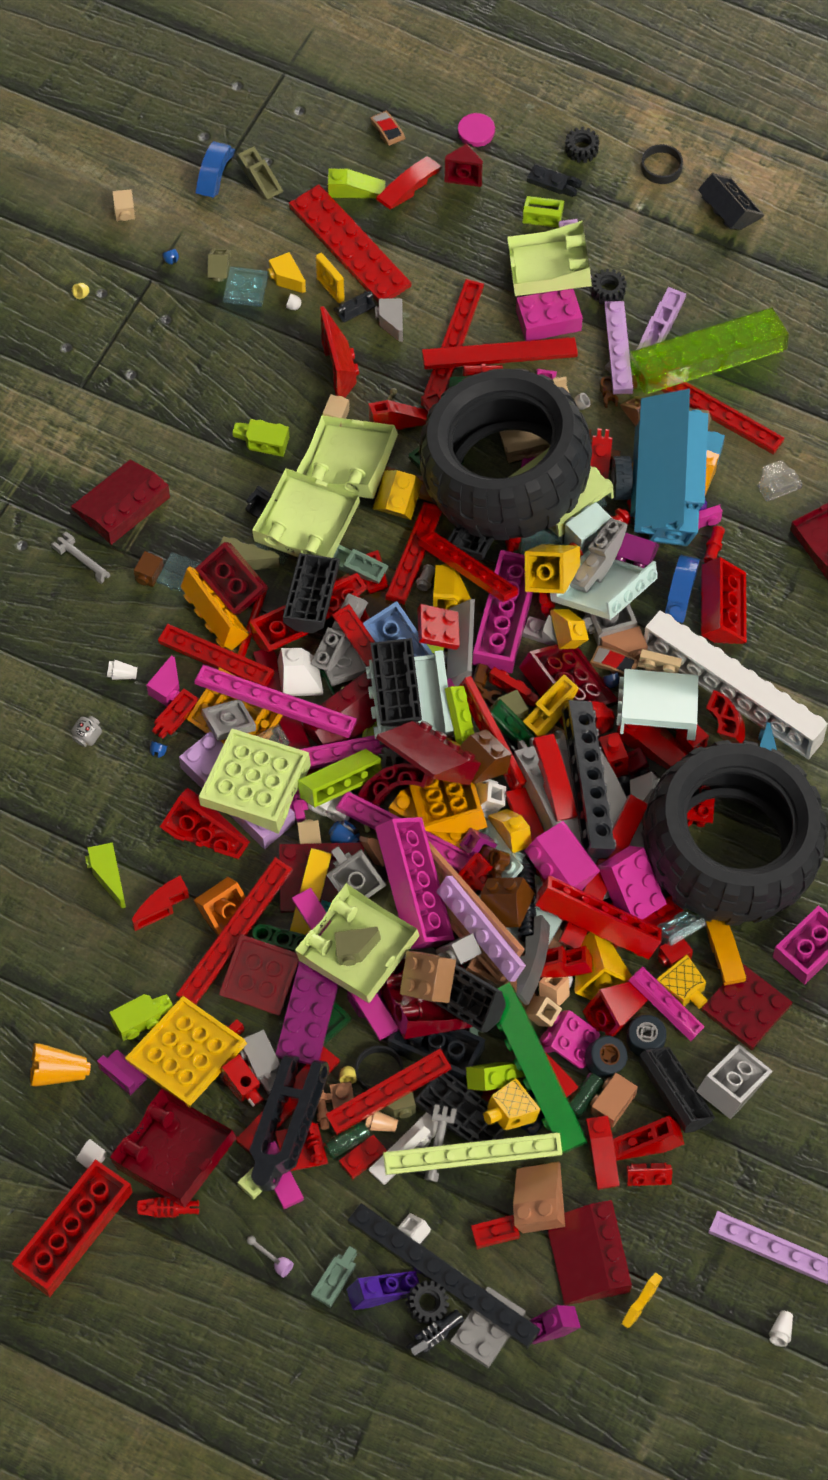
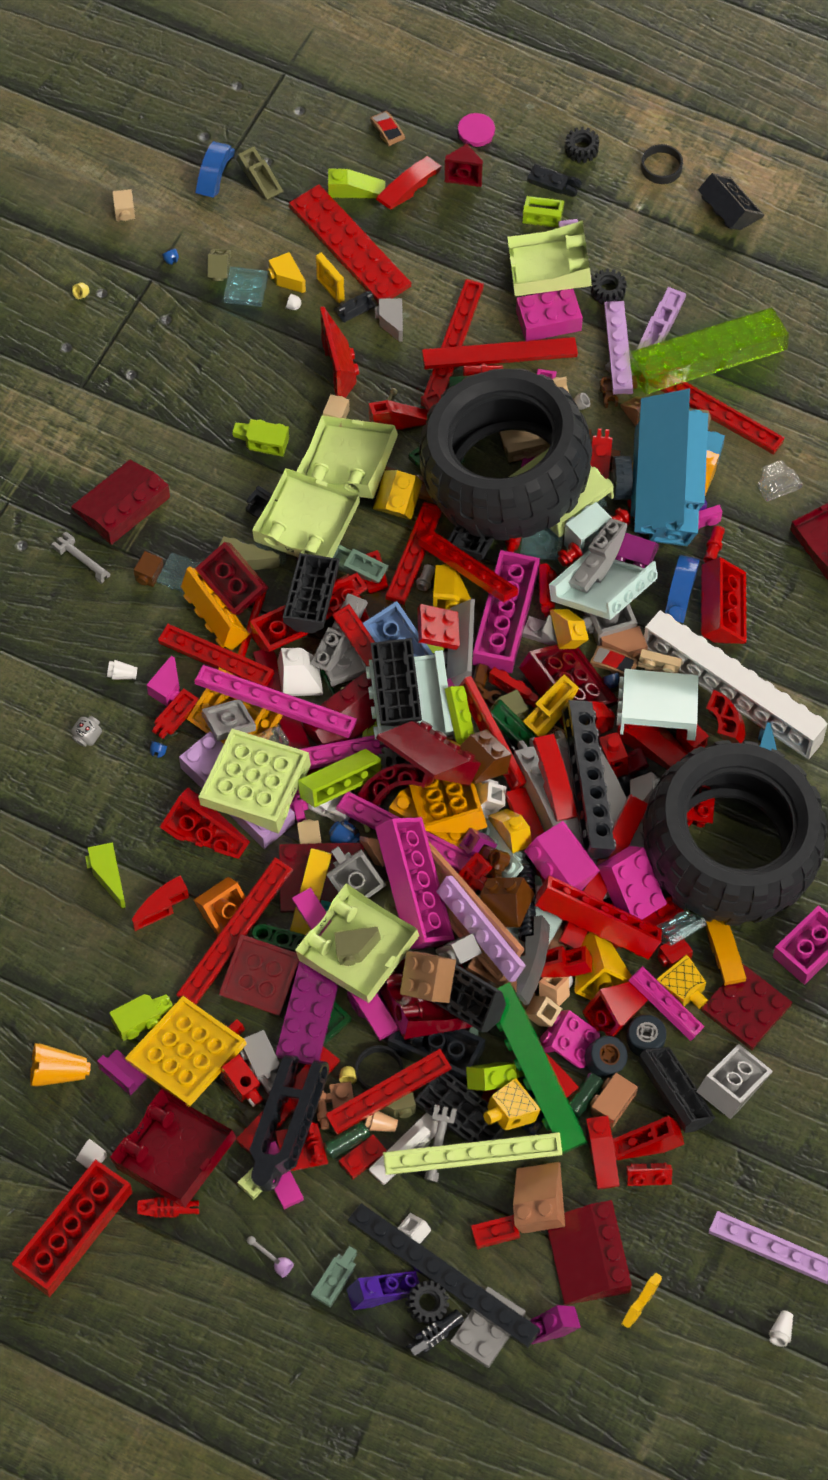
(551, 567): yellow slope -> none

